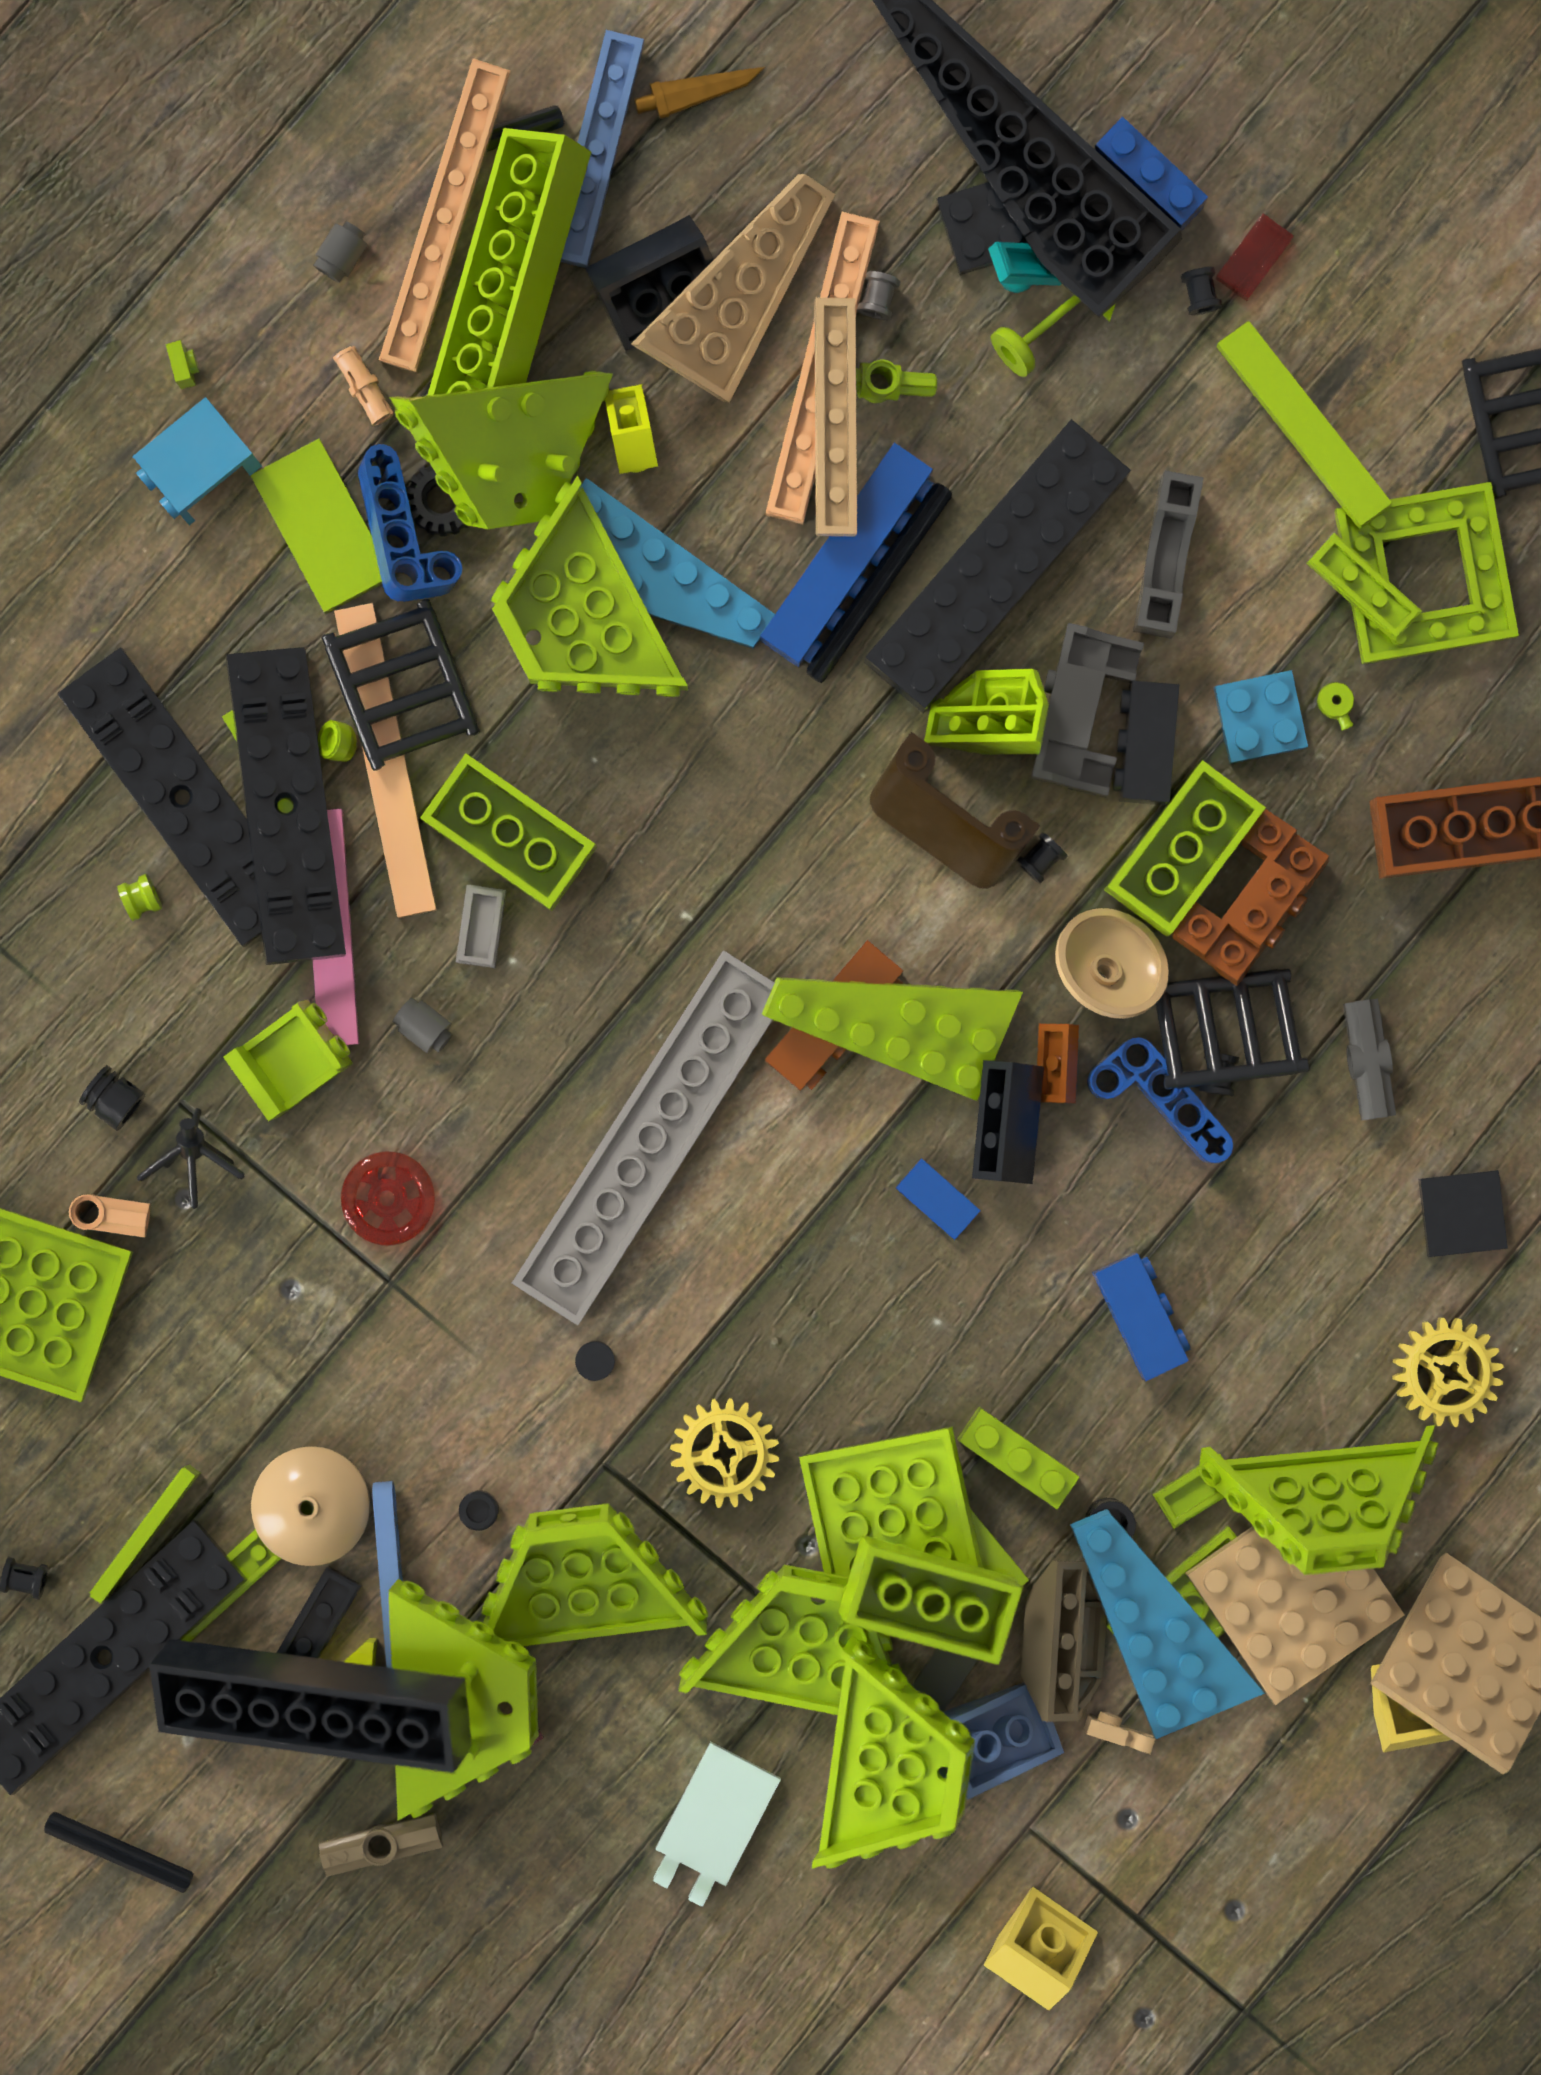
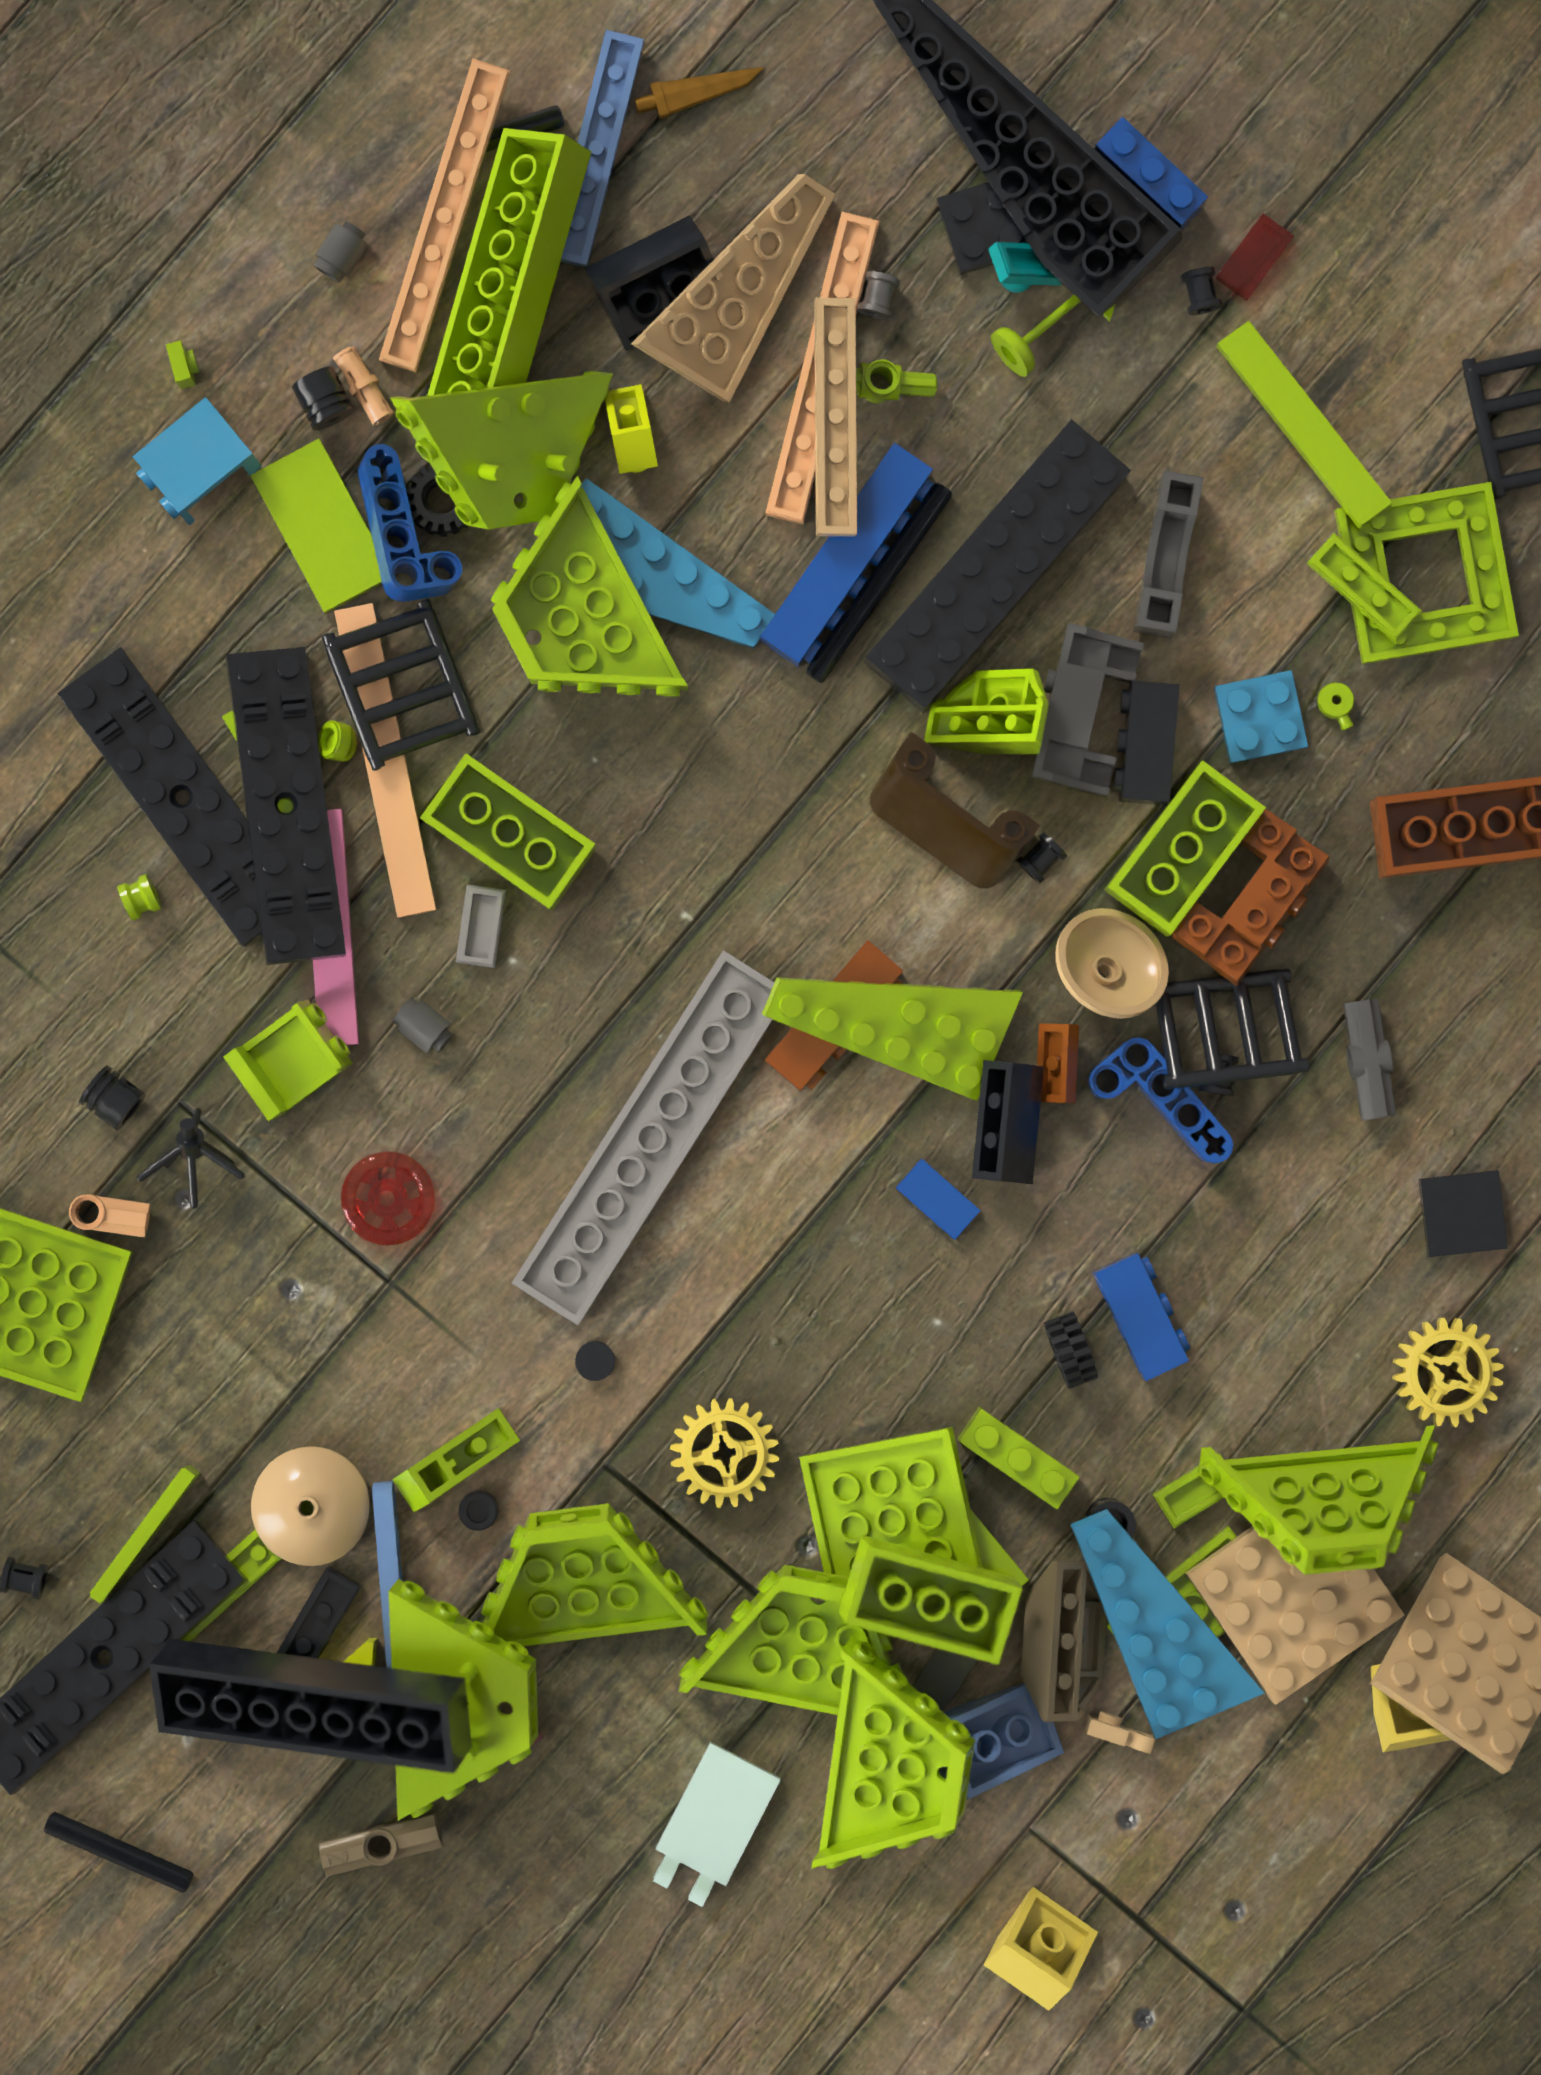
(322, 398): none -> black piece
(456, 1460): none -> lime slope
(1071, 1350): none -> black tyre

